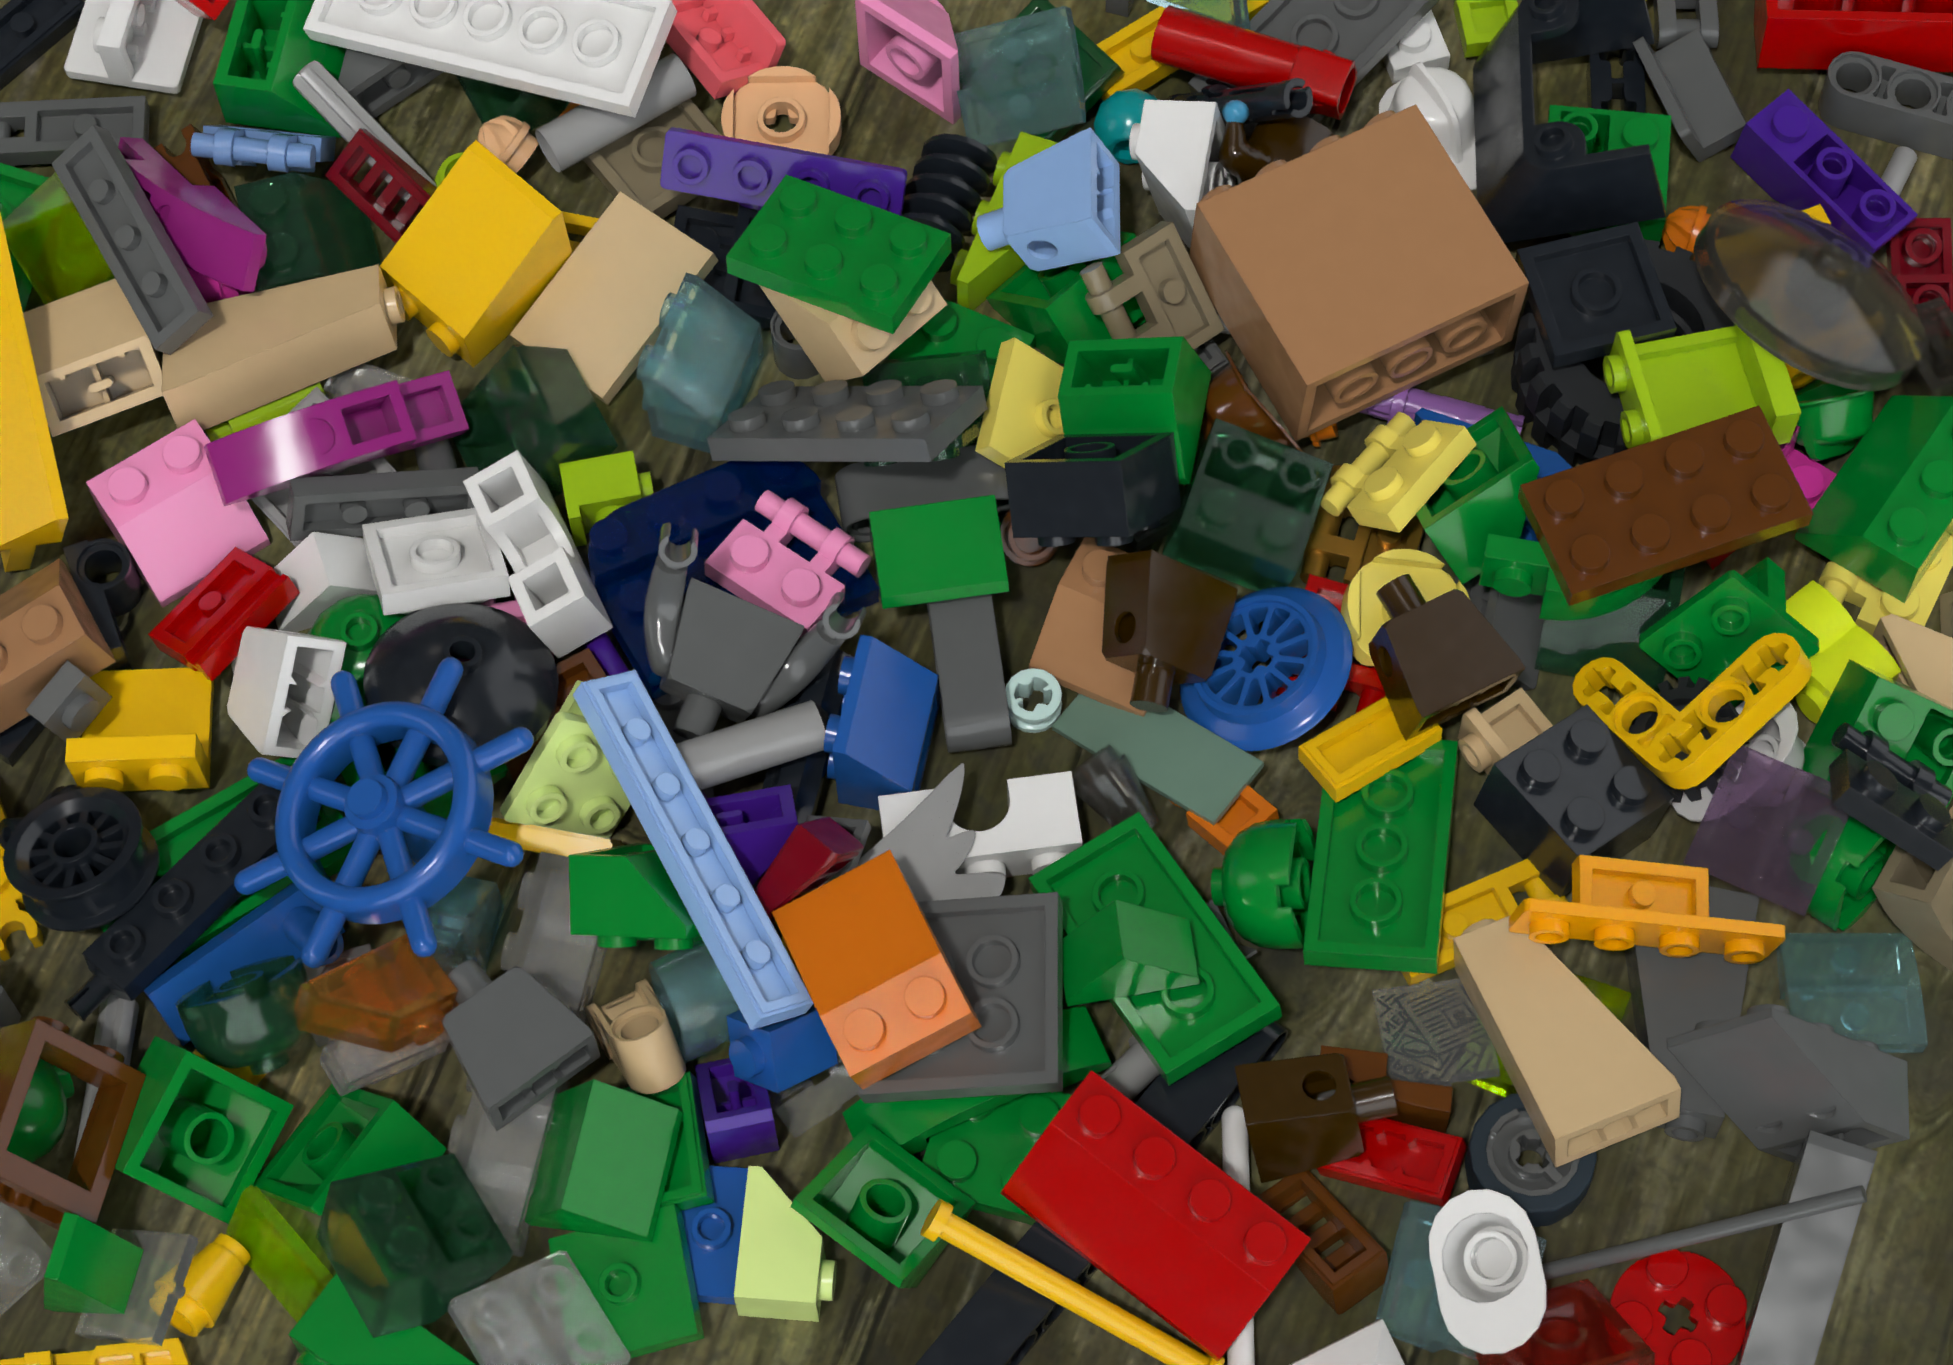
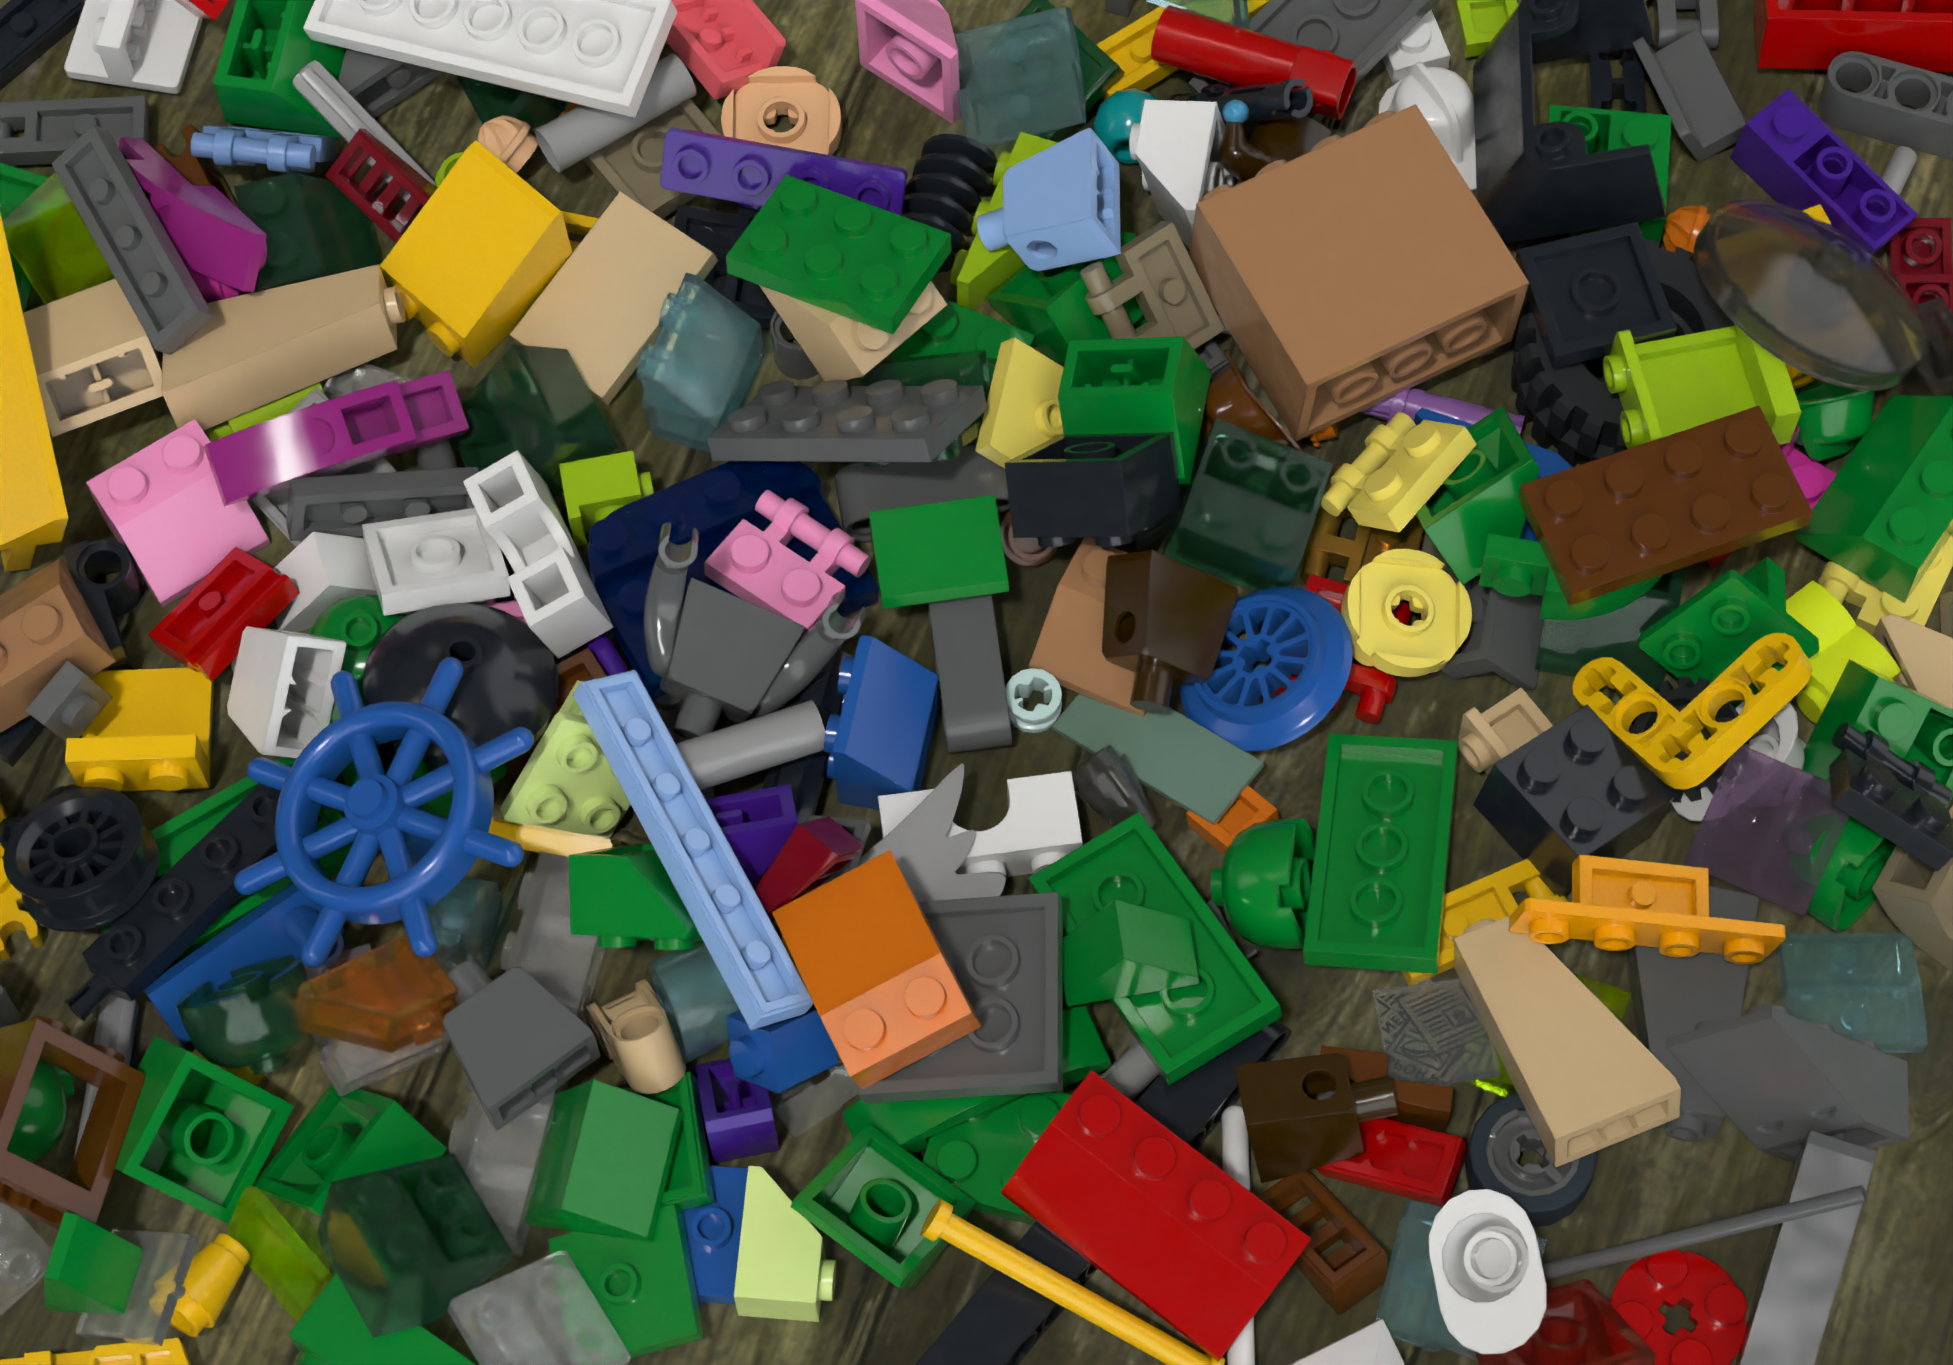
(1361, 750): yellow tile -> none
(1437, 656): dark brown torso -> none

